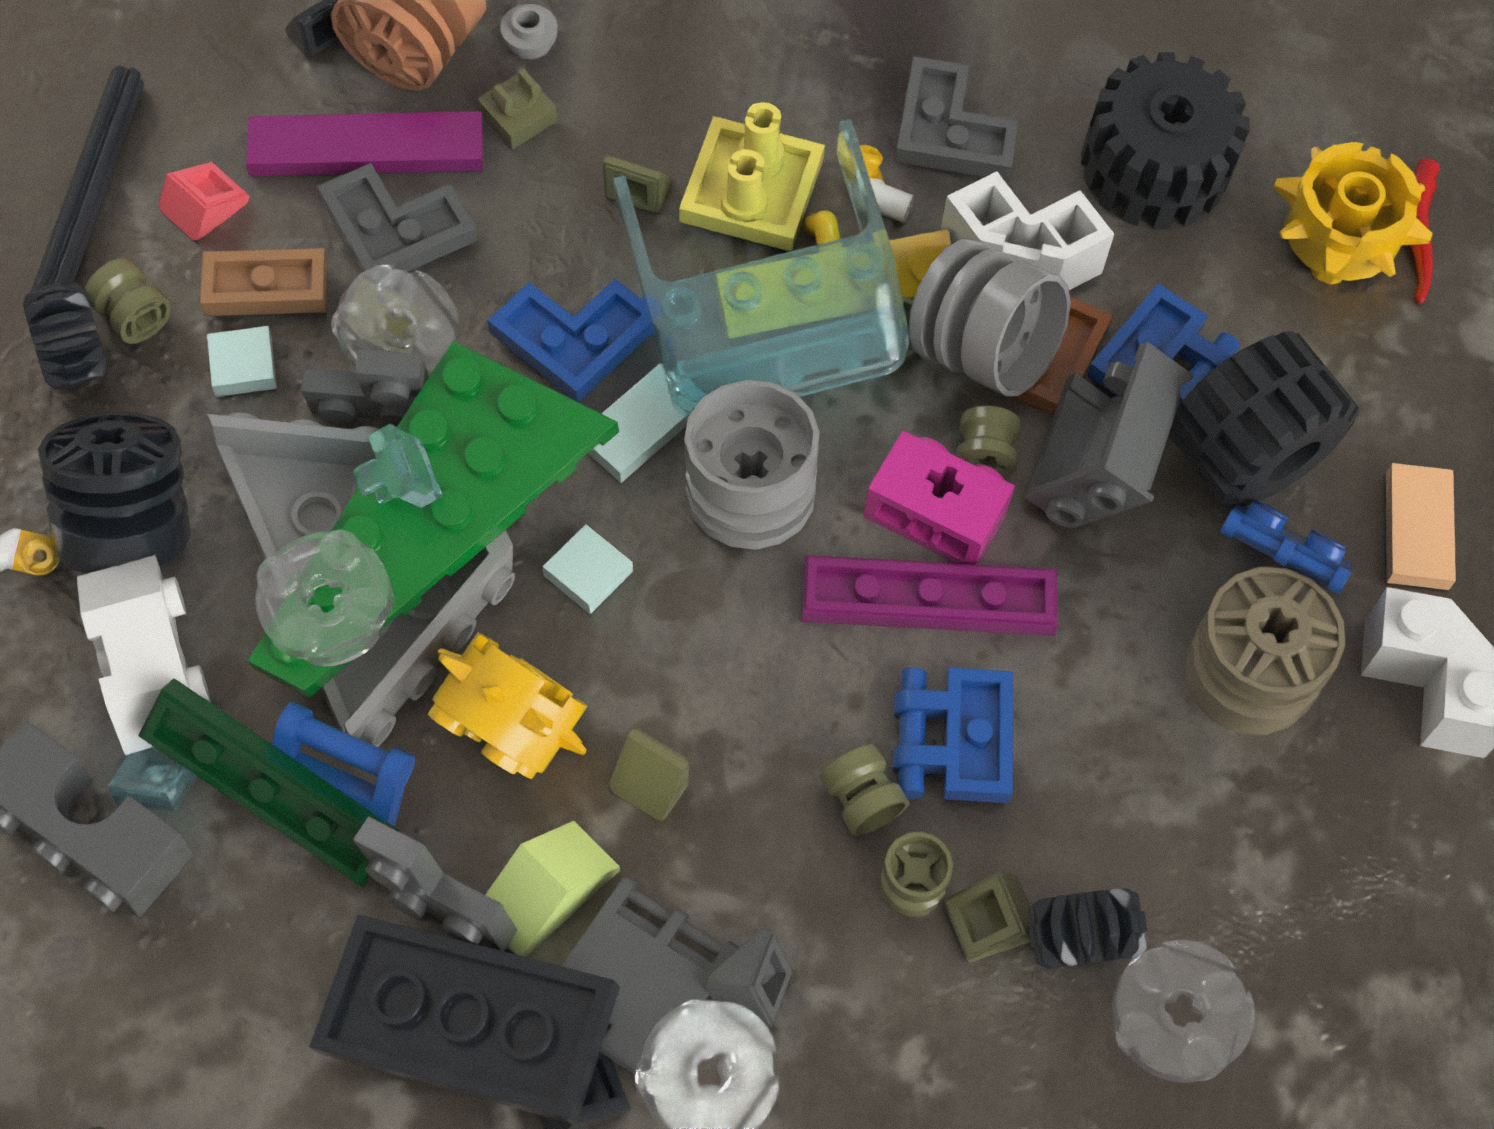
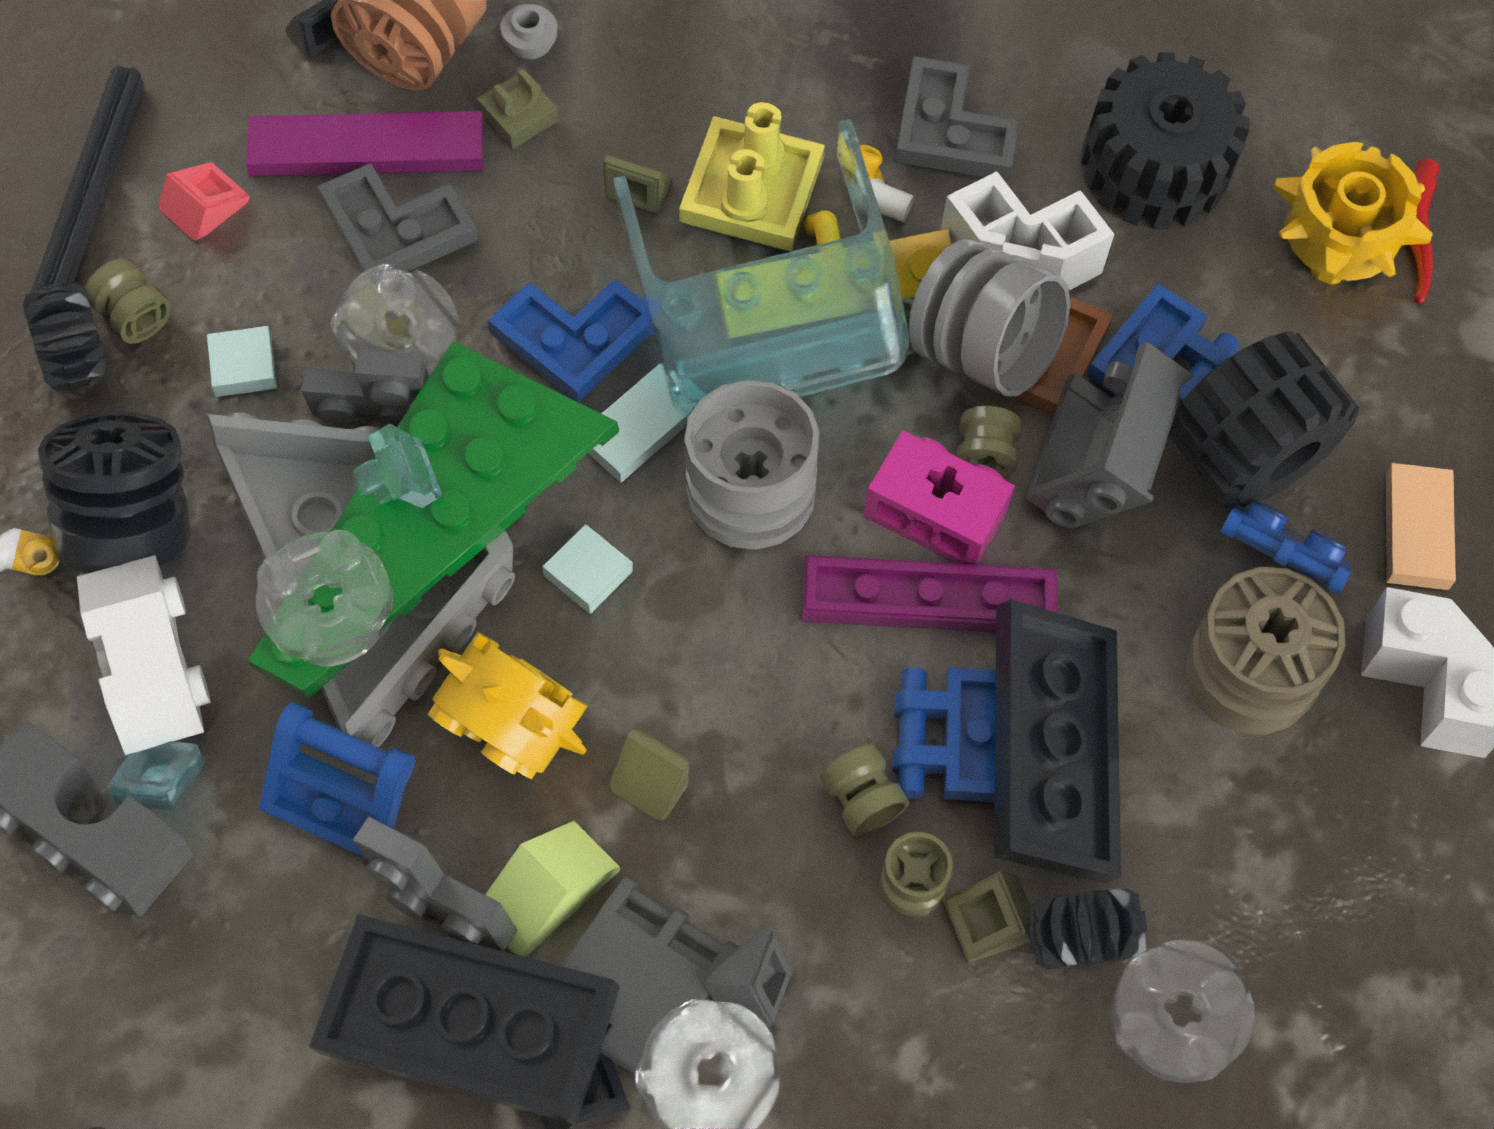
(259, 777): dark green tile -> none
(264, 282): medium nougat plate -> none
(1056, 743): none -> black plate

